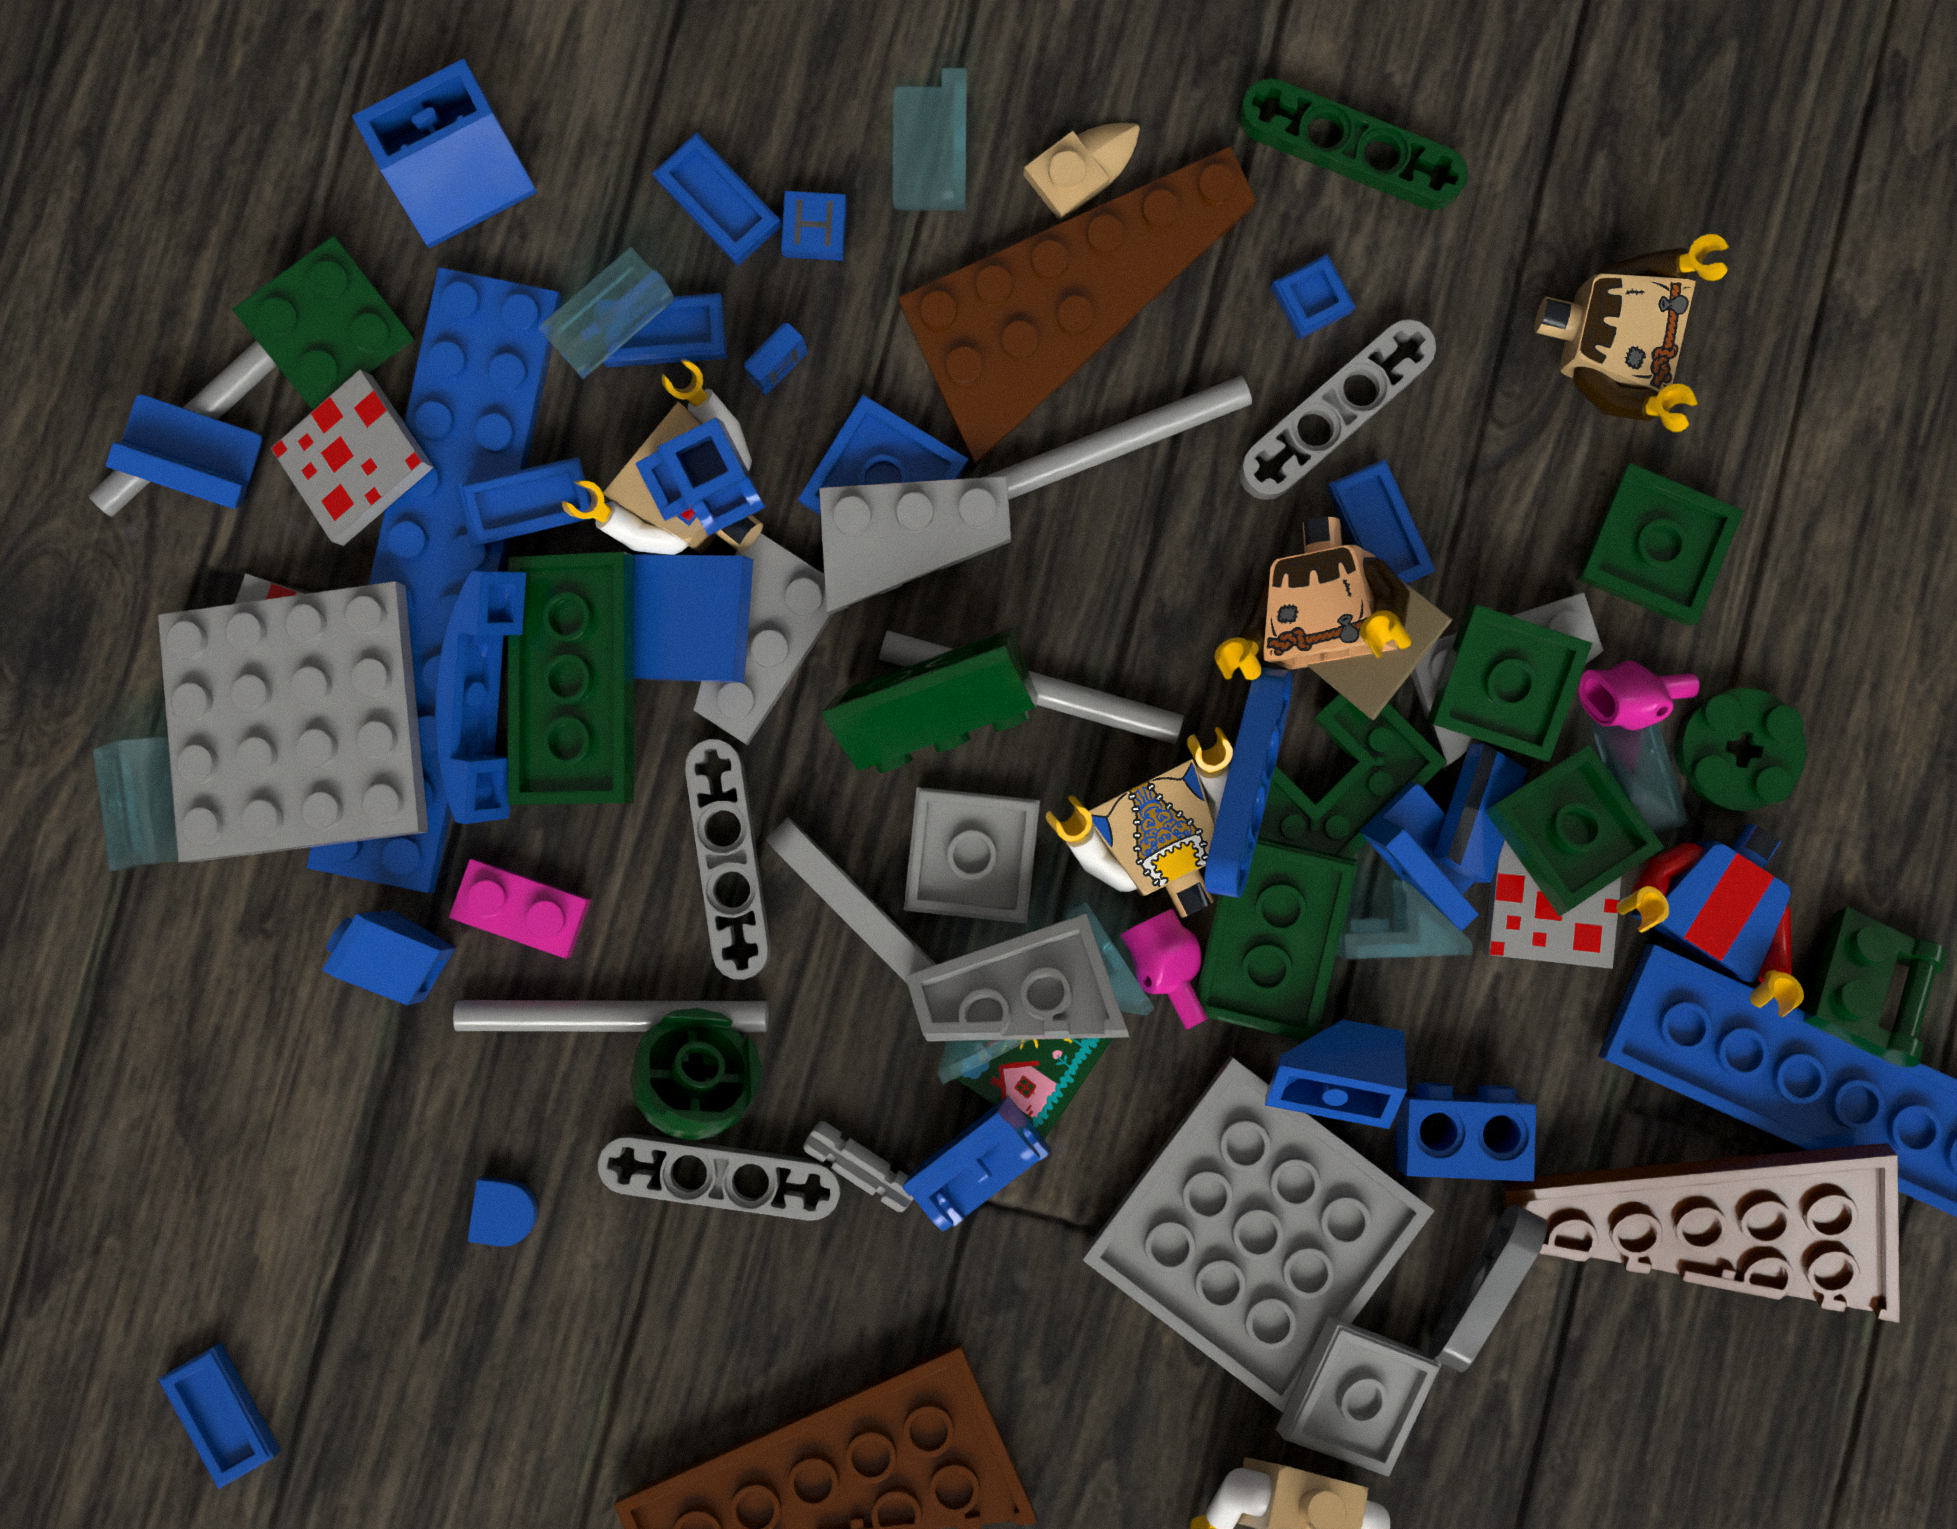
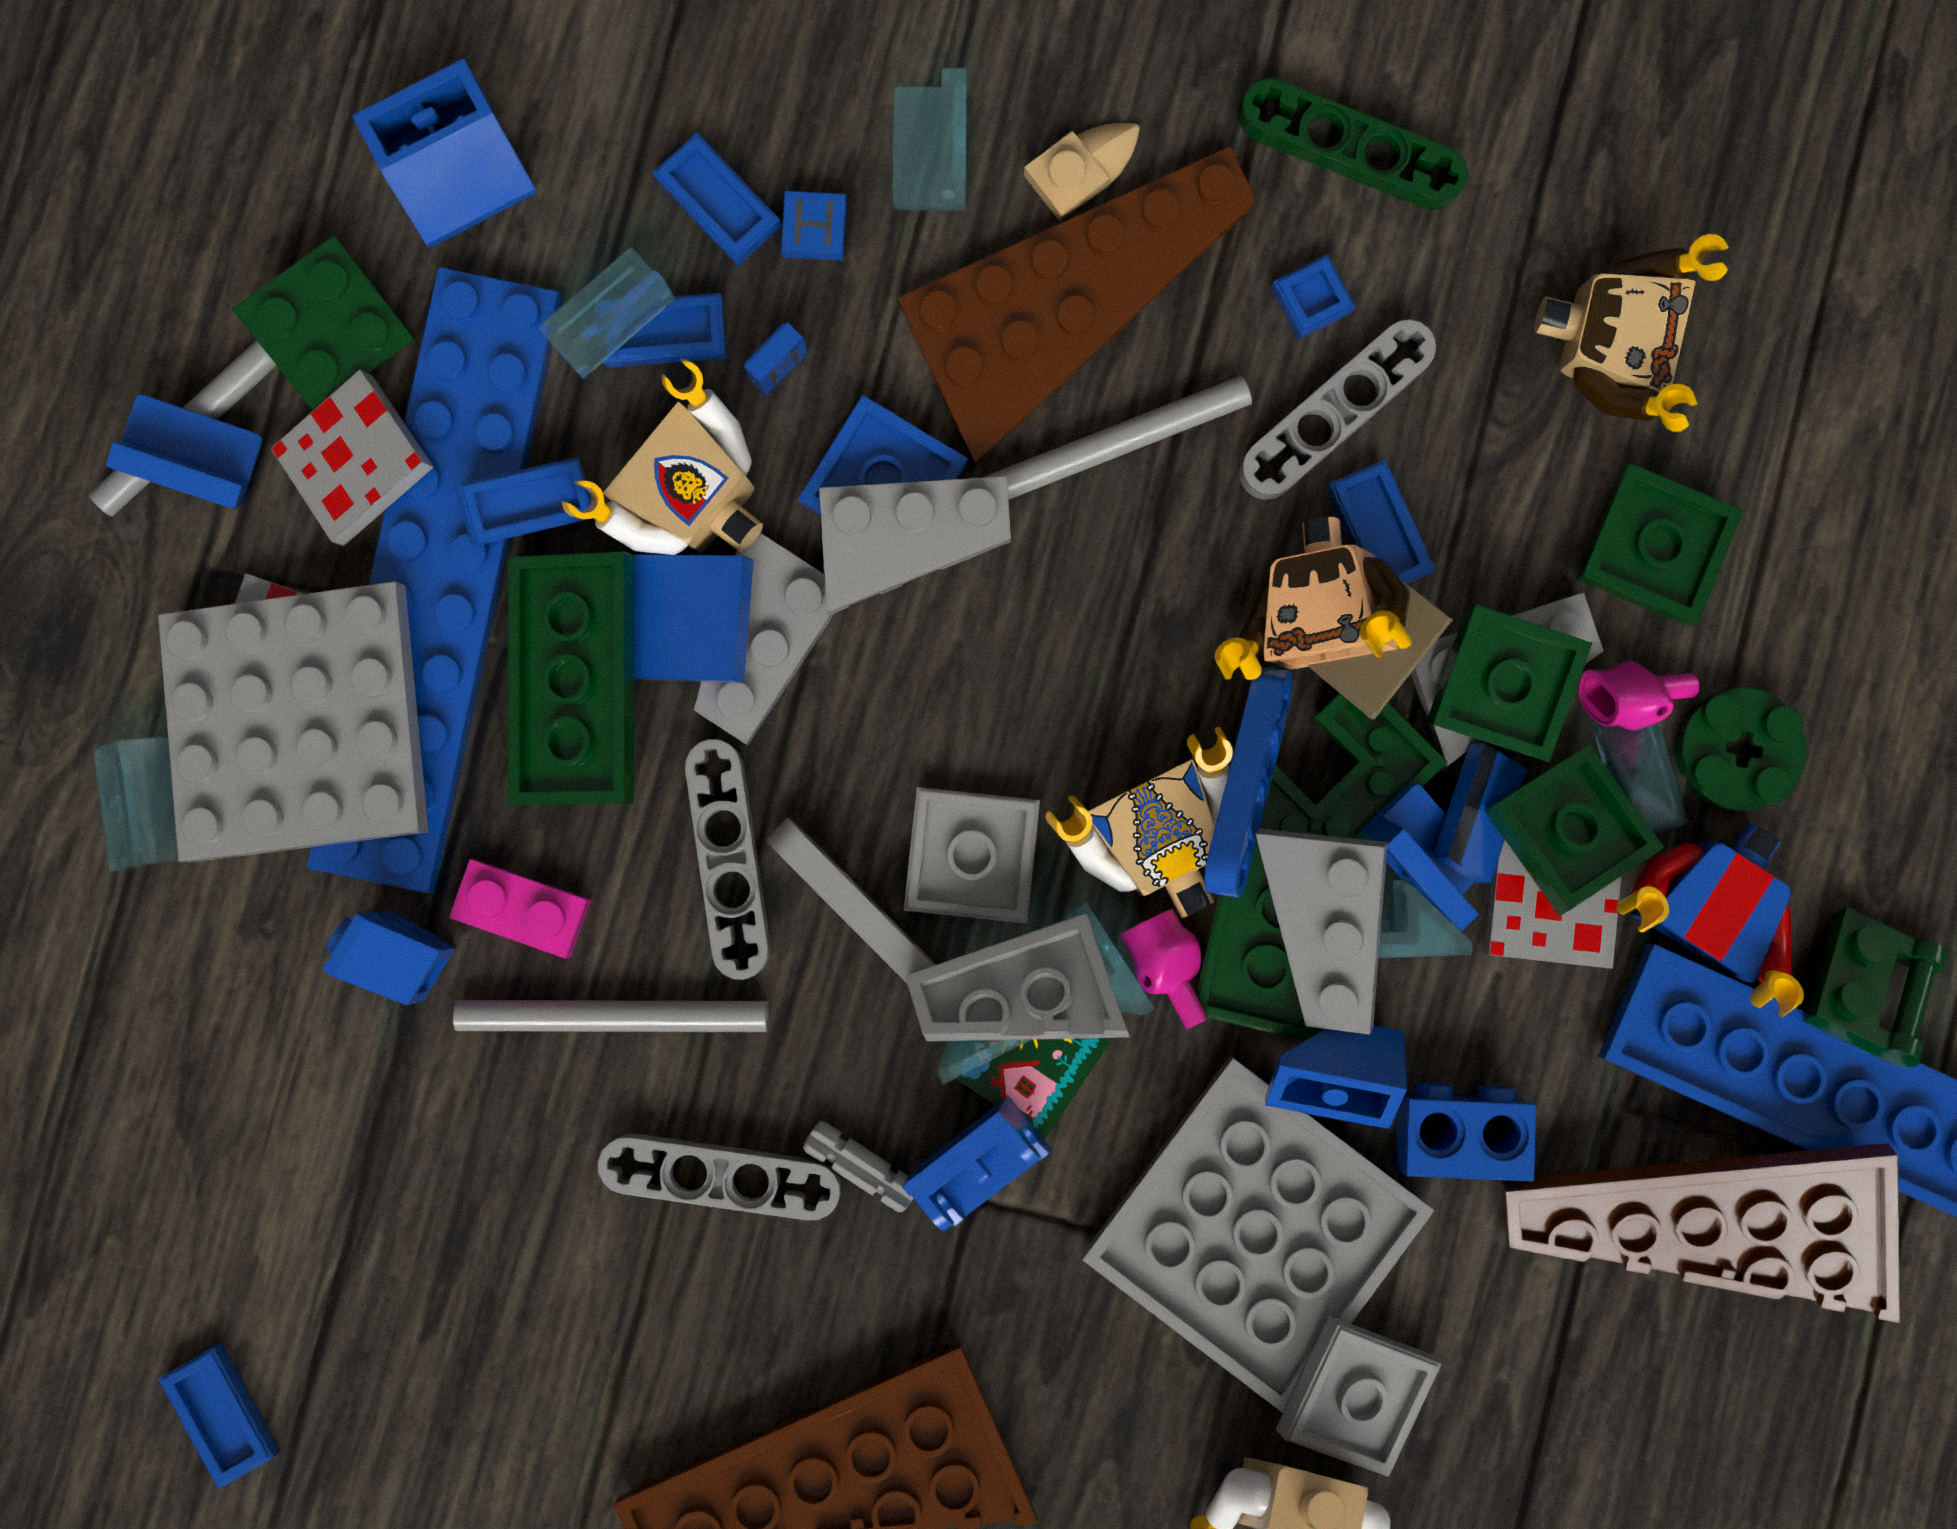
(469, 694): blue slope -> none
(502, 1212): blue tile -> none
(694, 1074): dark green cylinder -> none
(701, 474): blue brick -> none
(933, 703): dark green slope -> none
(1059, 694): light grey piece -> none
(1330, 921): none -> light grey wing
(1487, 1287): dark grey beam -> none

